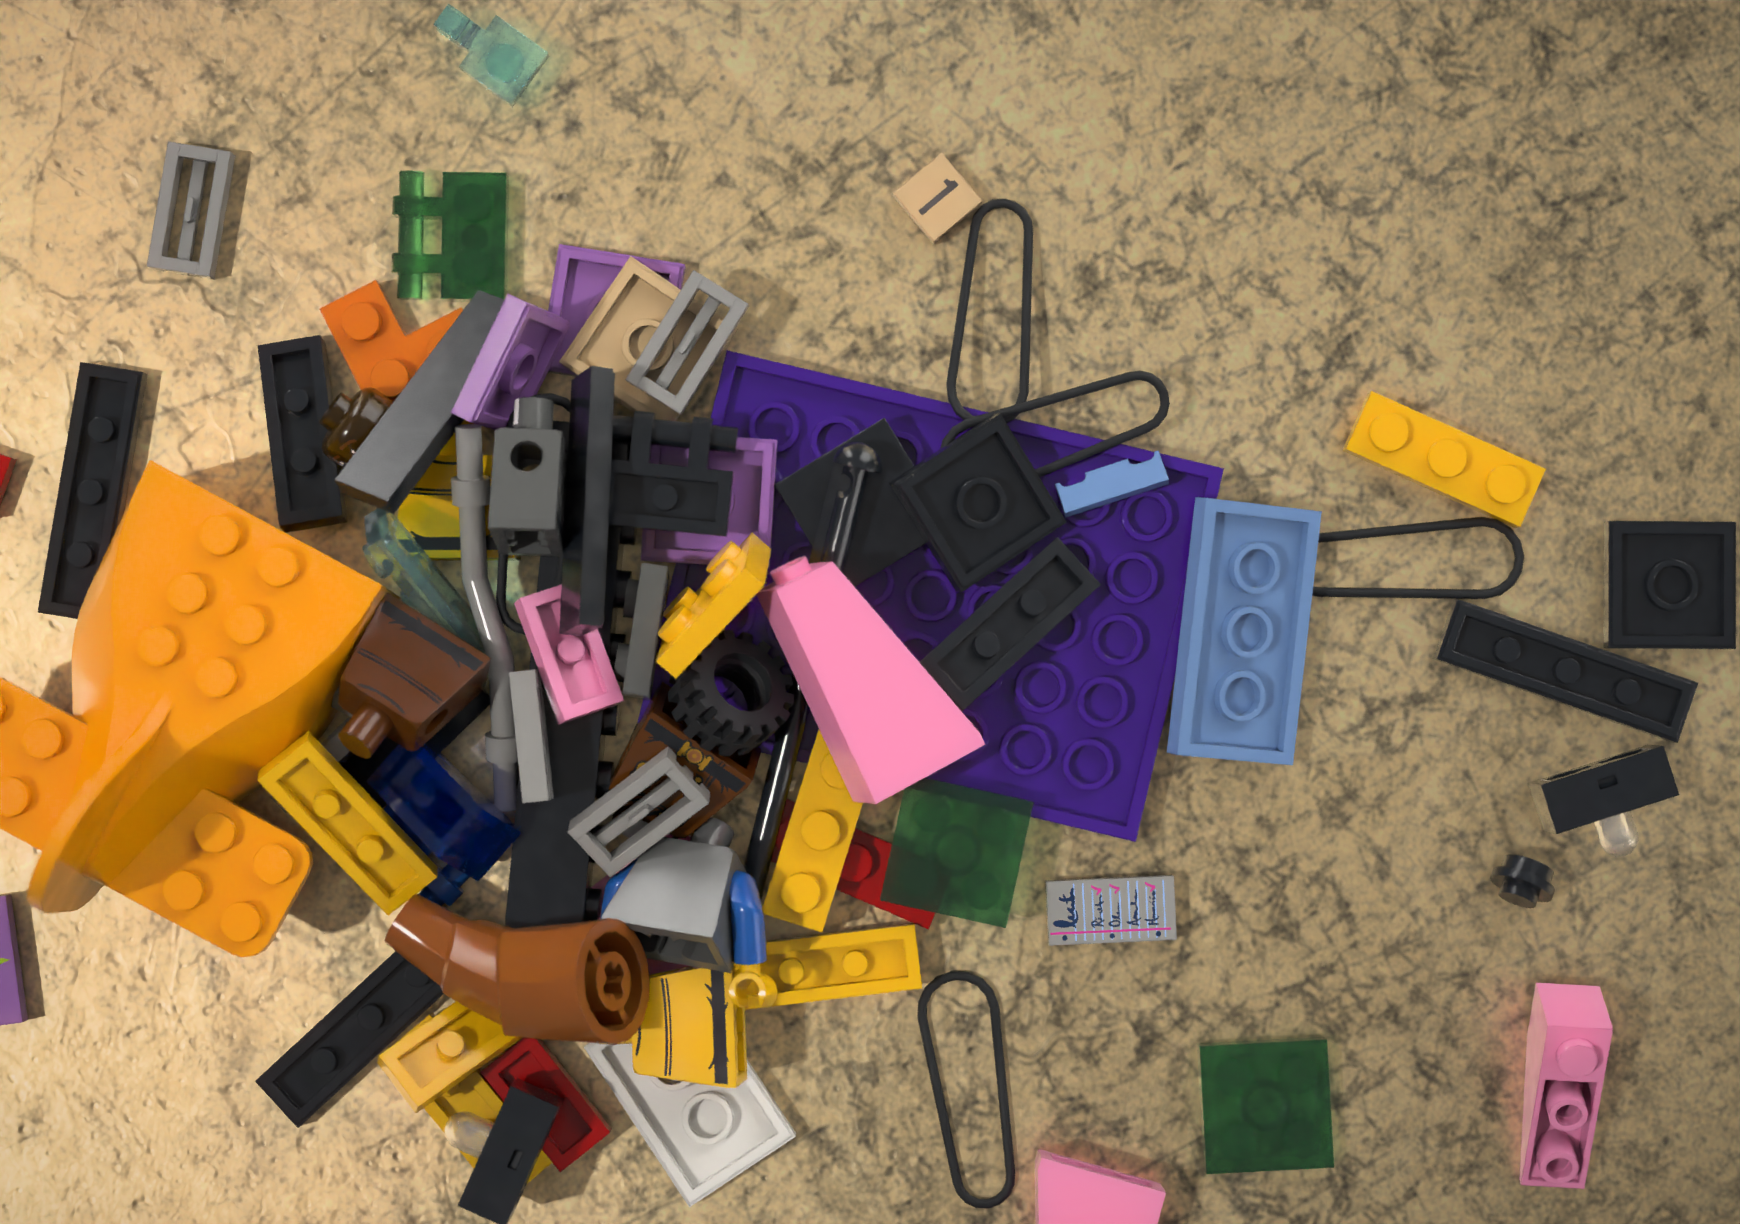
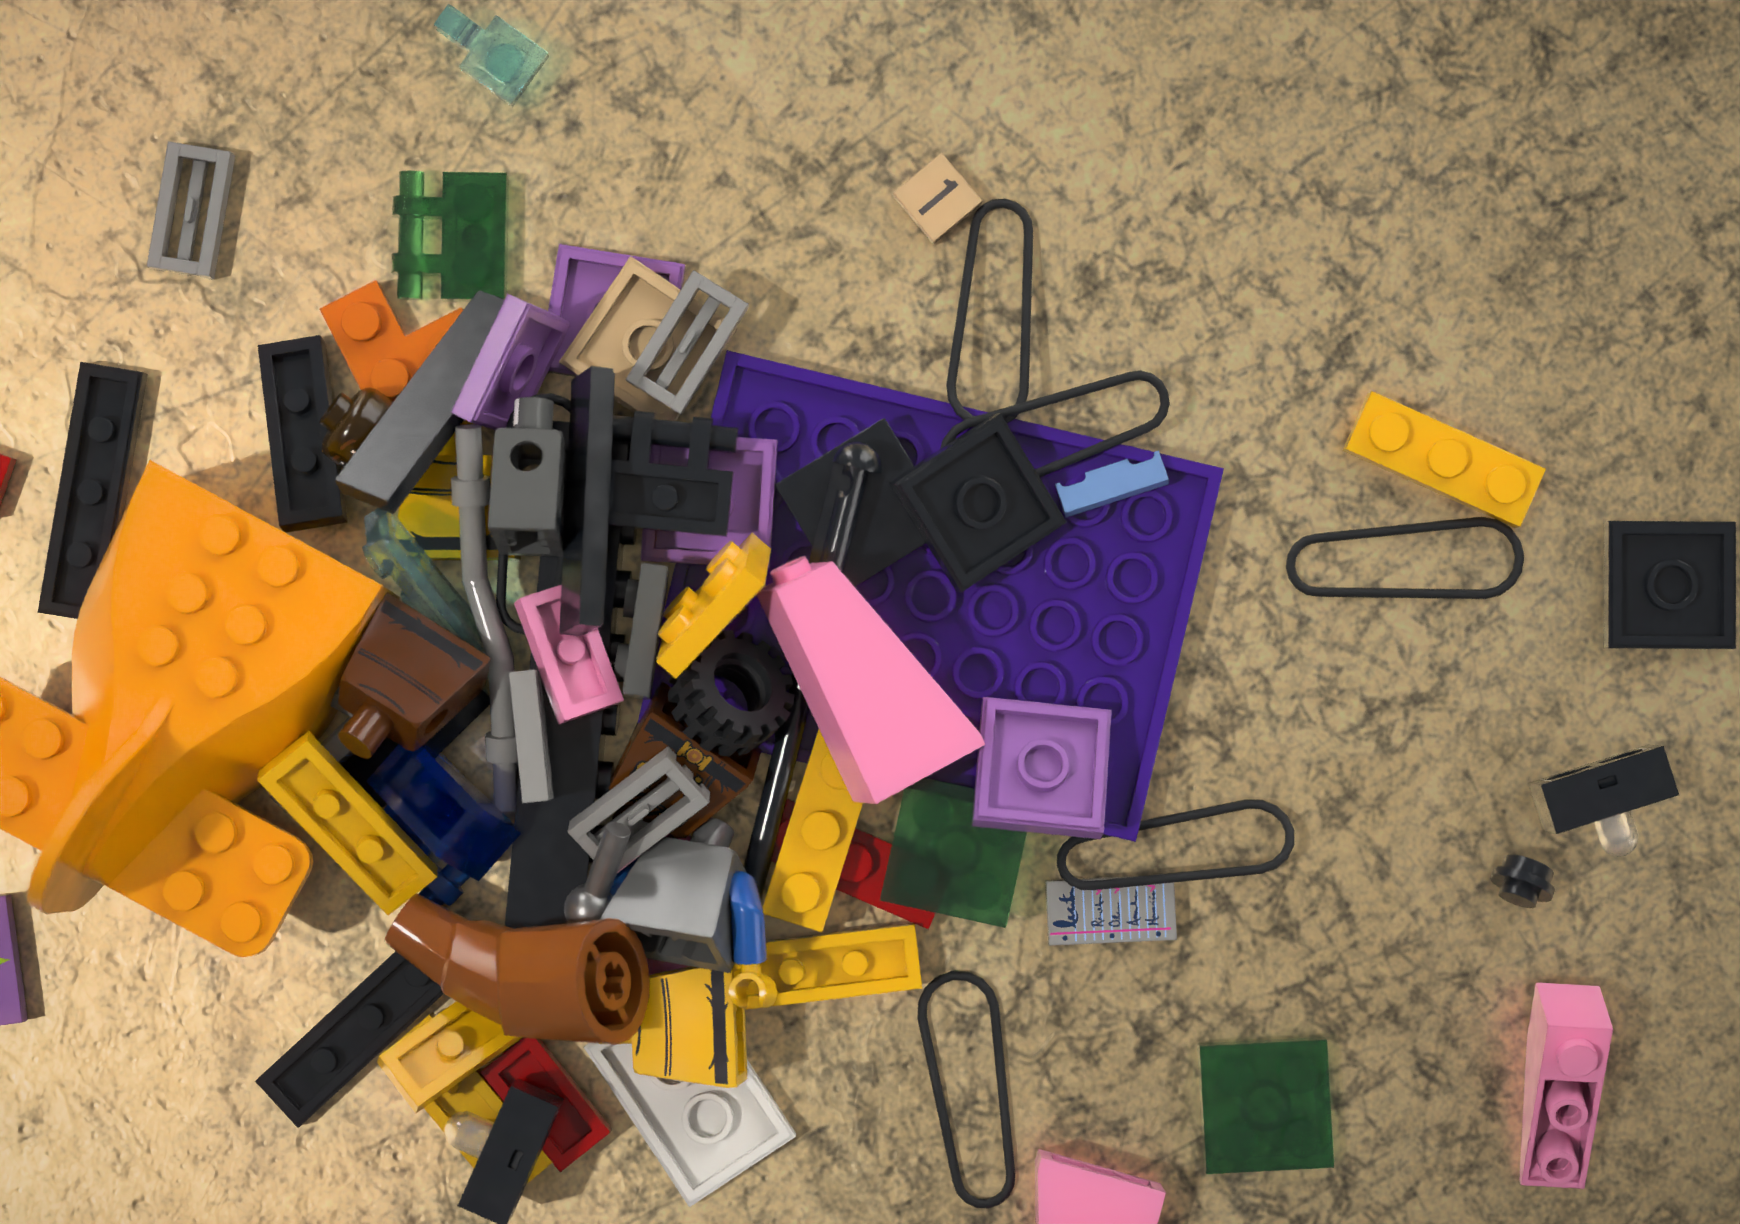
(591, 899): none -> flat silver bar
(1009, 623): black hinge -> none
(1042, 768): none -> medium lavender tile
(1189, 875): none -> black piece
(1244, 631): medium blue plate -> none
(1565, 670): black tile -> none

